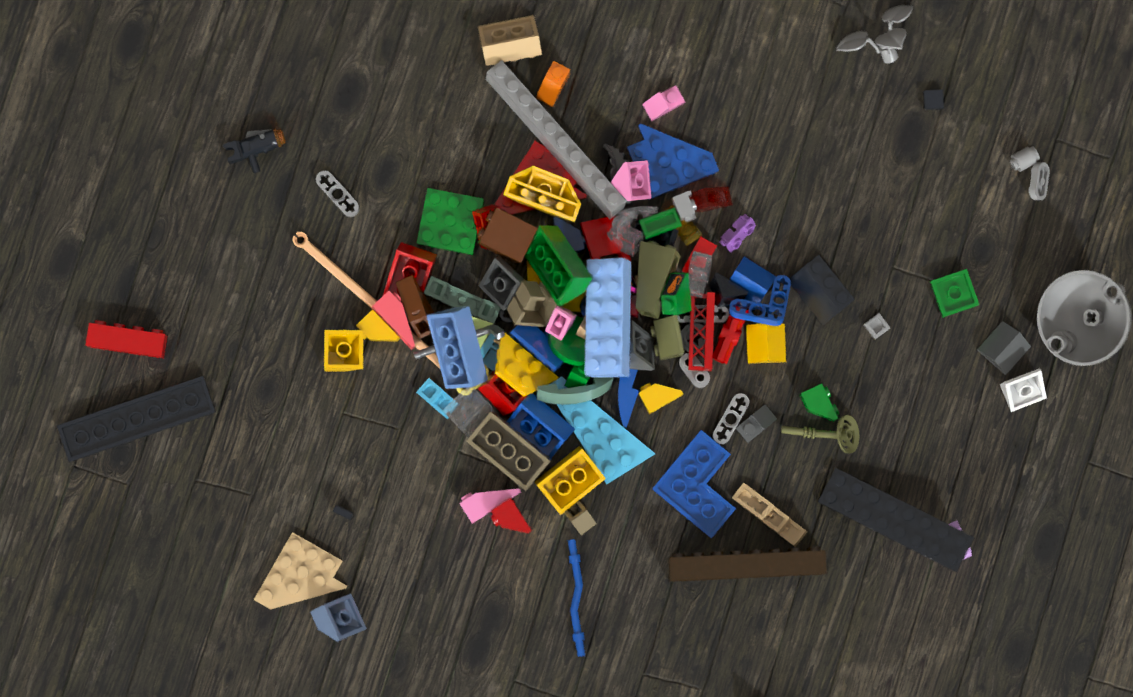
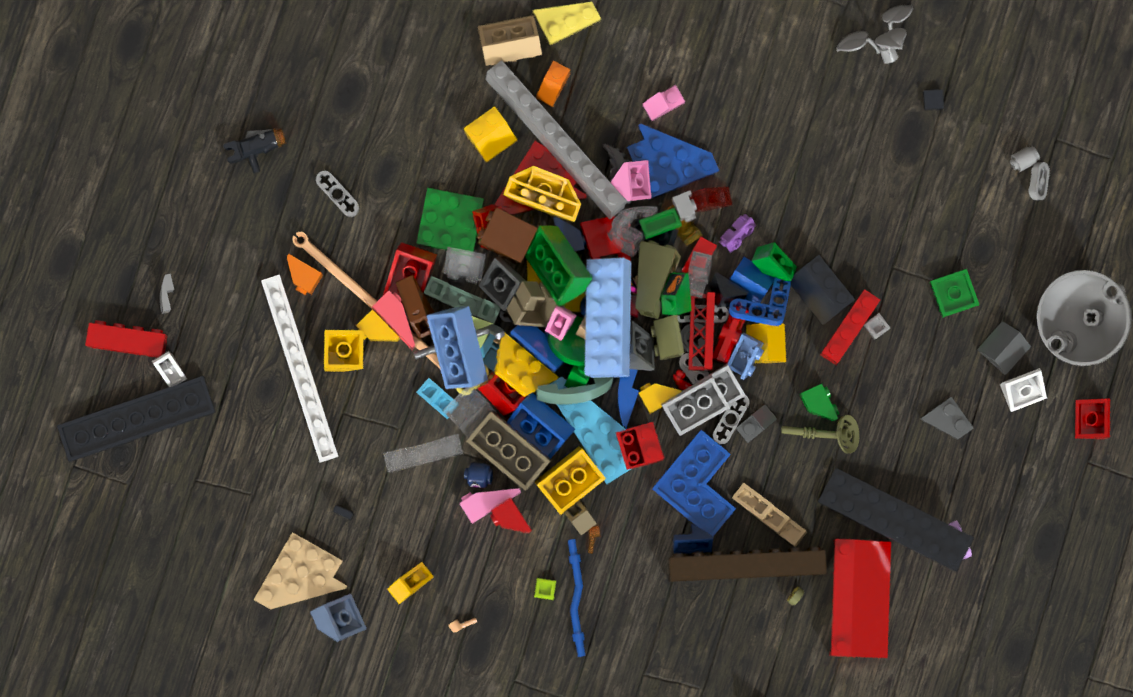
(166, 287): none -> light grey slope
(169, 369): none -> white slope
(299, 368): none -> white plate
(303, 275): none -> orange slope
(410, 582): none -> yellow slope
(423, 454): none -> clear arch
(455, 626): none -> light nougat hand
(464, 264): none -> clear slope
(478, 475): none -> dark blue head
(490, 134): none -> yellow slope
(545, 589): none -> lime tile
(566, 20): none -> light yellow wing
(593, 532): none -> clear orange hand
(640, 446): none -> red slope
(678, 378): none -> red arm
(695, 542): none -> dark blue slope
(703, 400): none -> light grey slope
(745, 354): none -> medium blue bracket
(774, 262): none -> green slope
(795, 596): none -> olive tile
(850, 327): none -> red brick
(861, 598): none -> red slope
(949, 419): none -> dark grey wing
(1092, 419): none -> red slope

